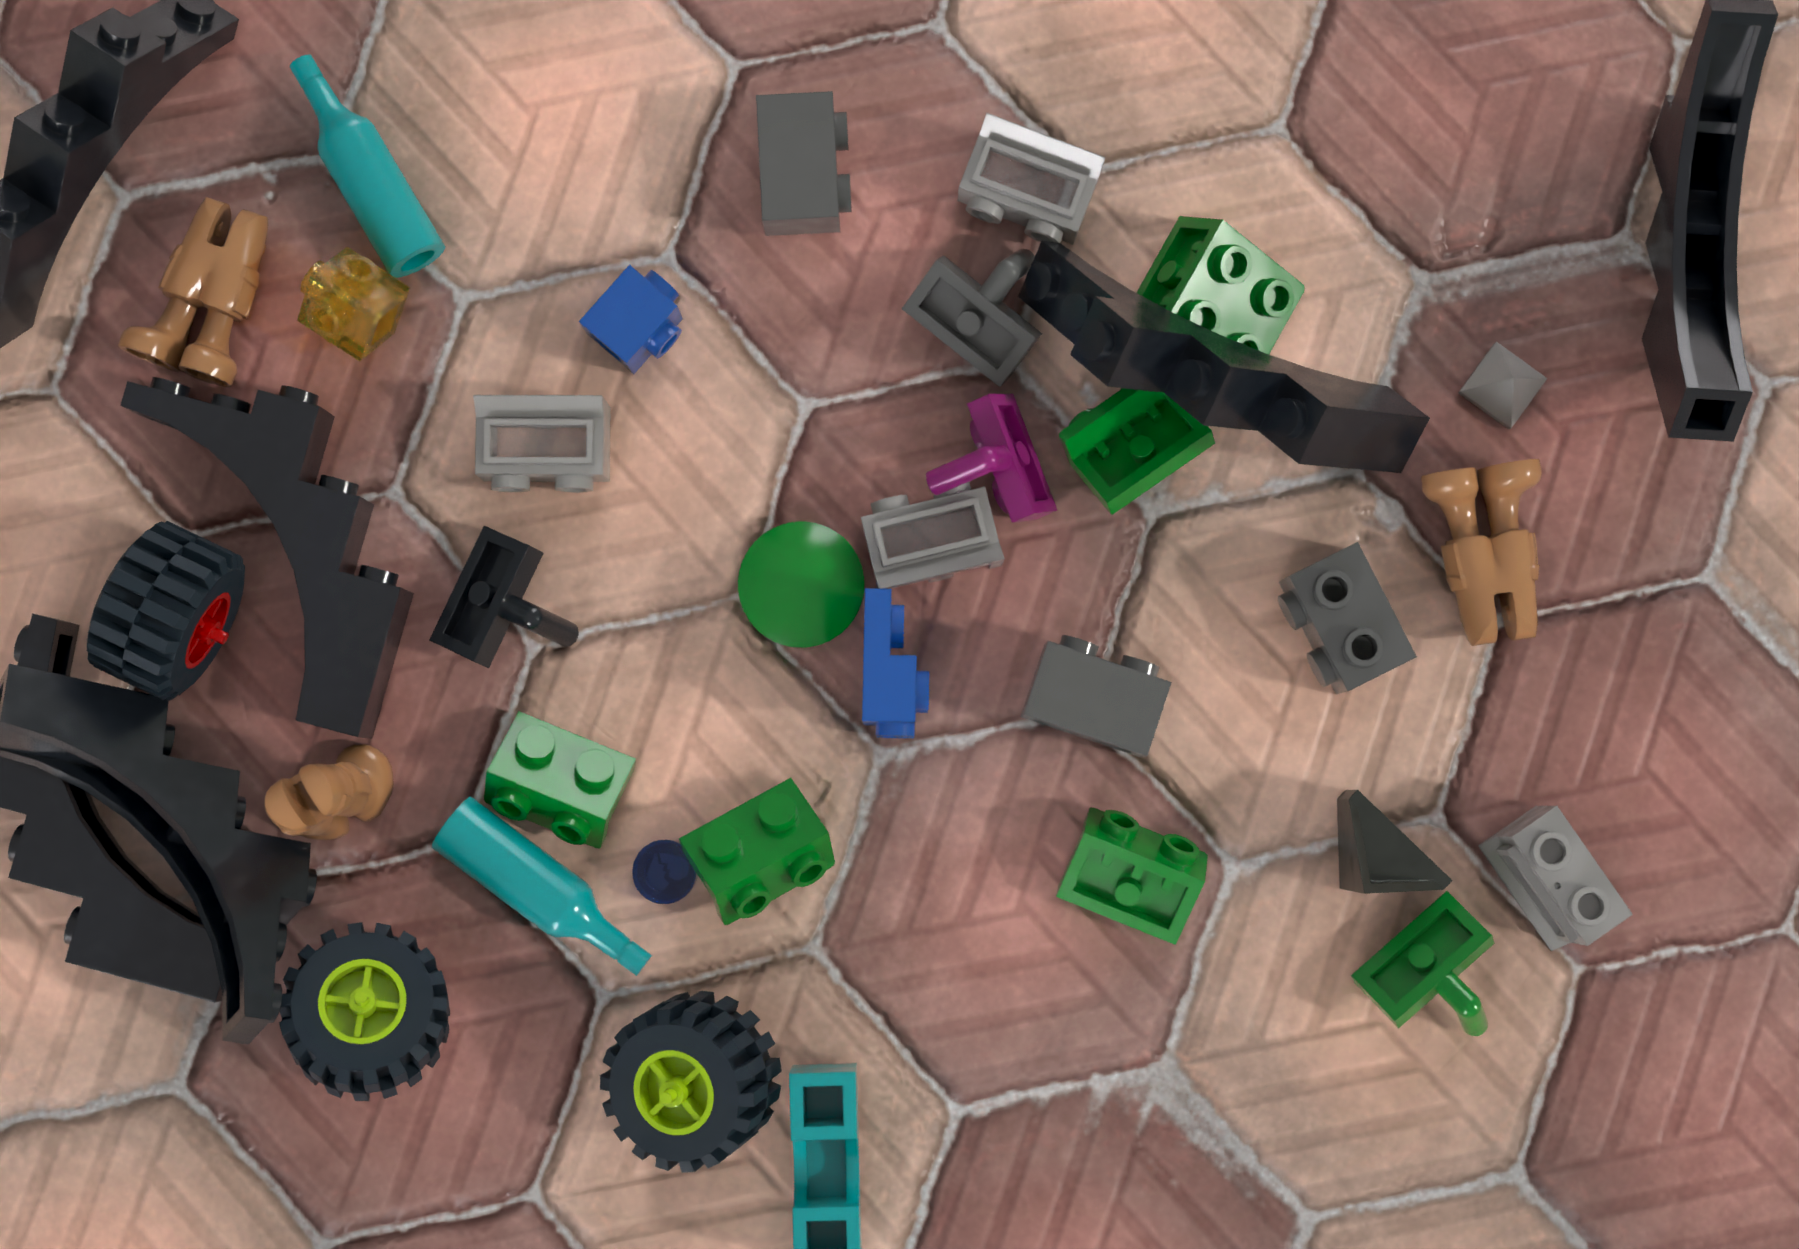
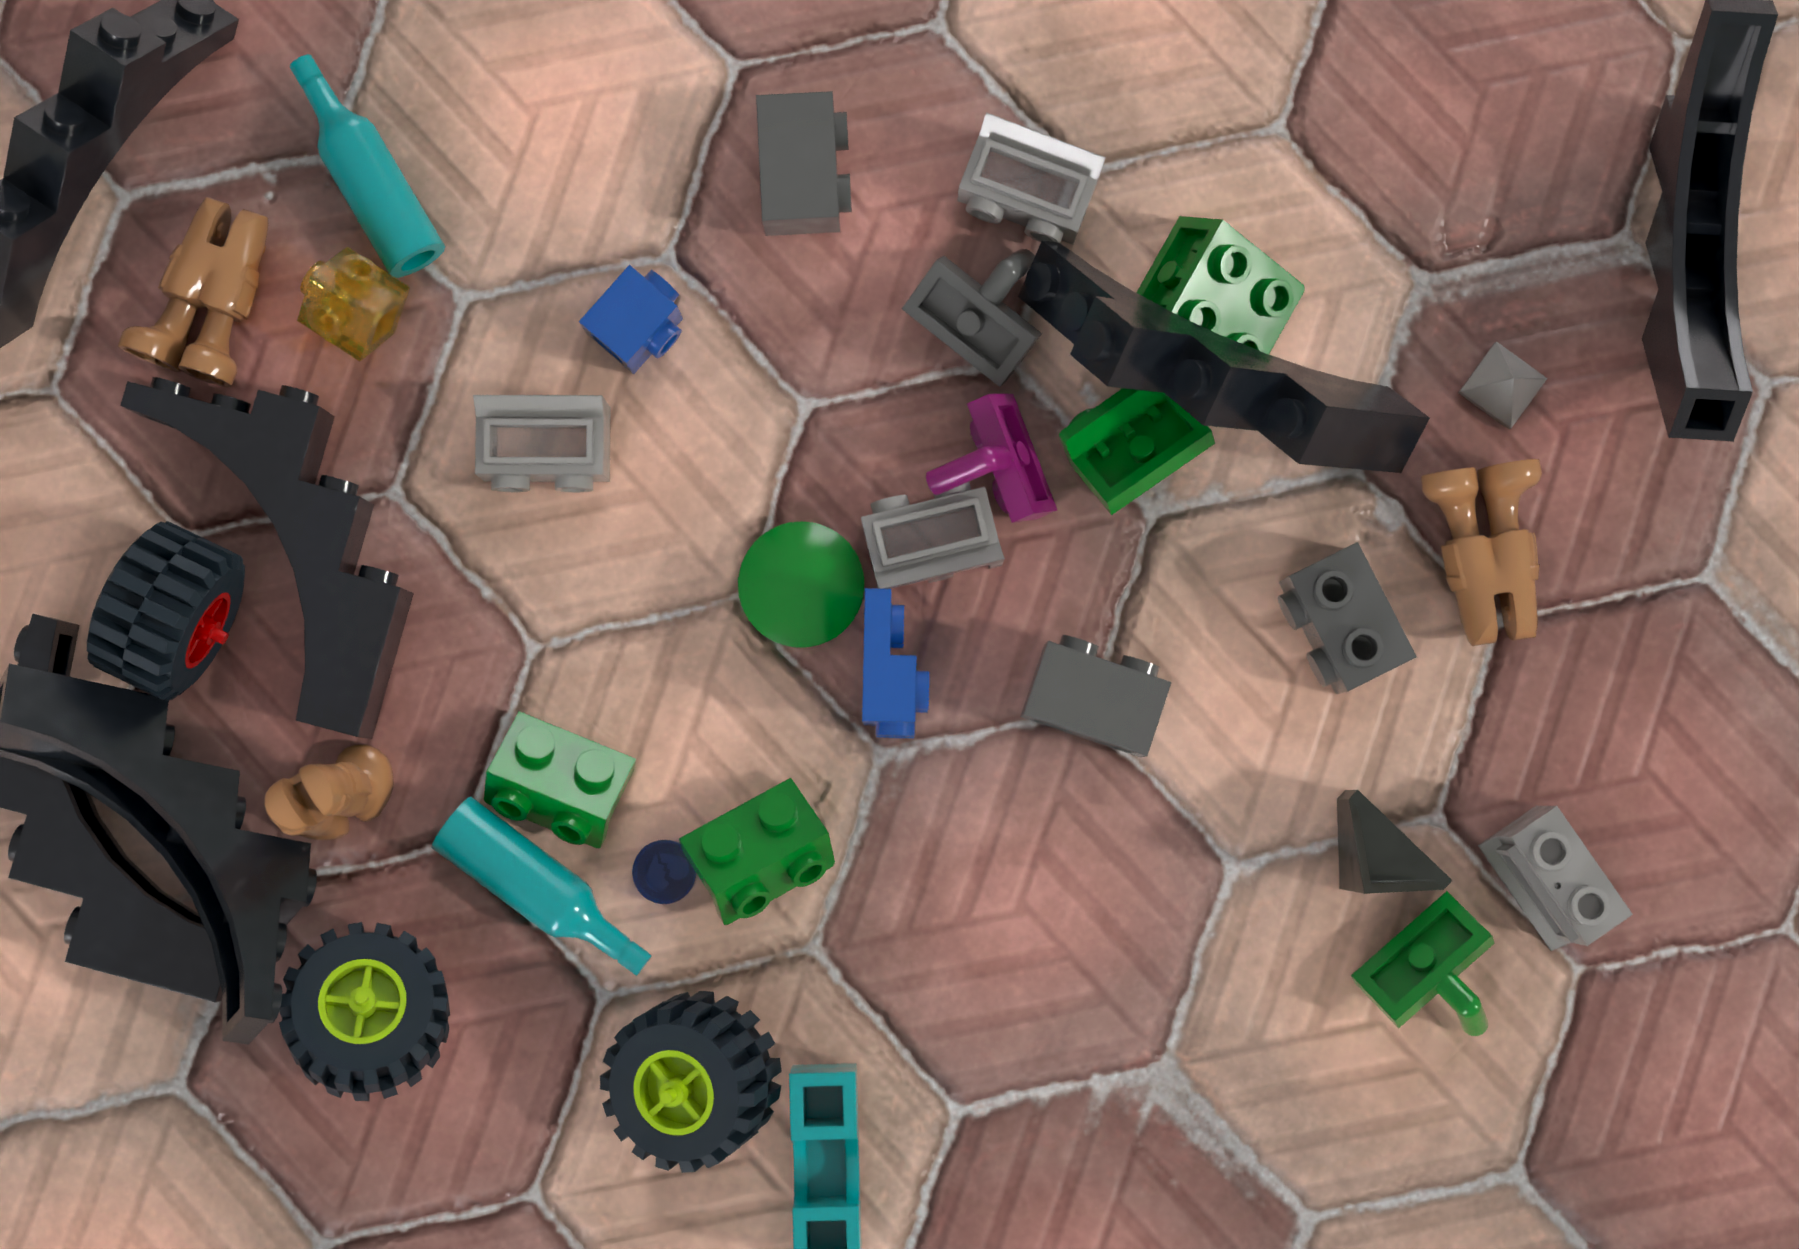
(491, 598): black plate -> none
(1134, 874): green bracket -> none

